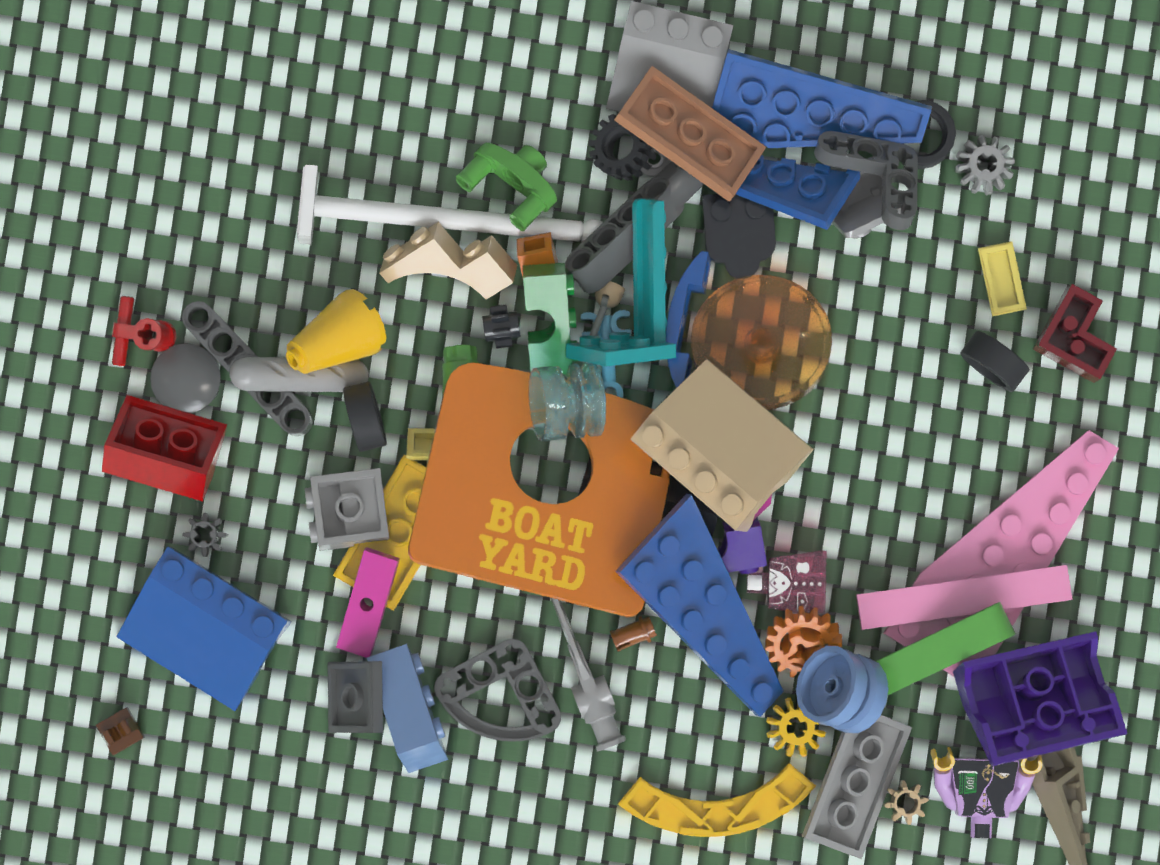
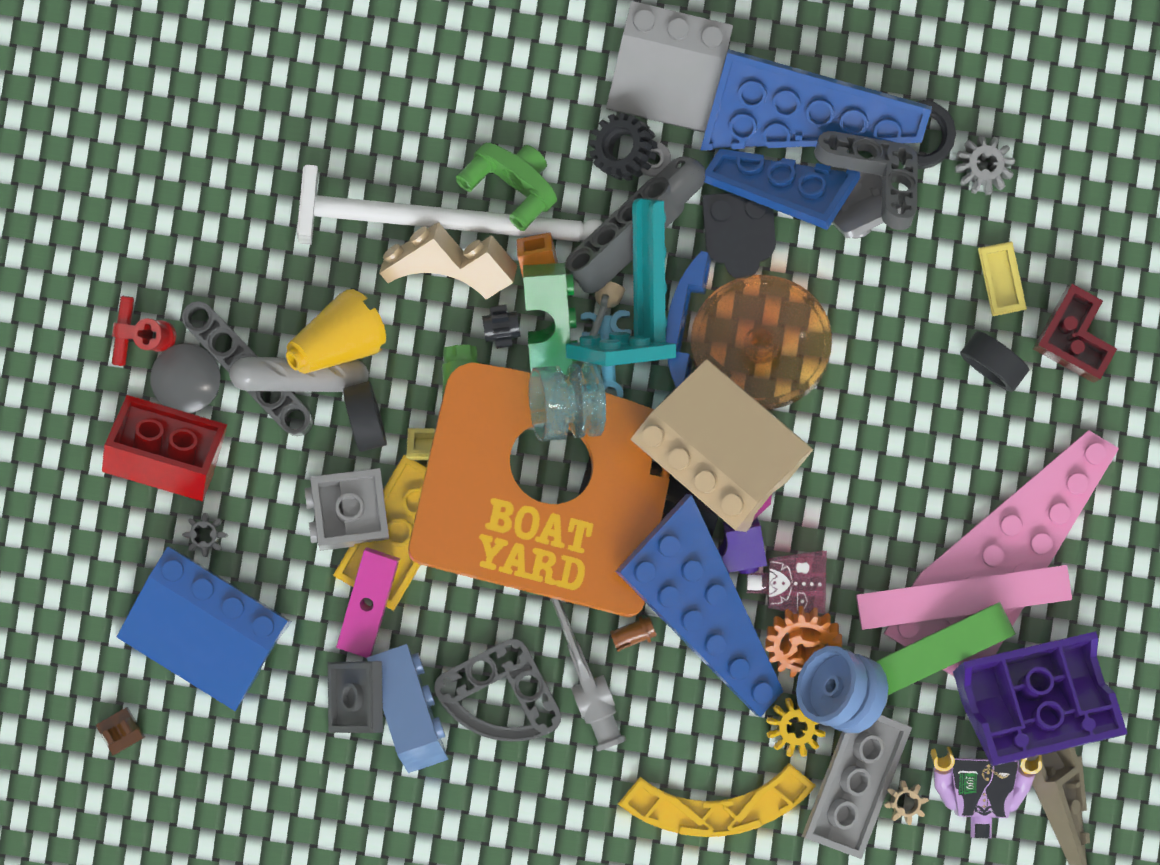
(690, 133): nougat plate -> none

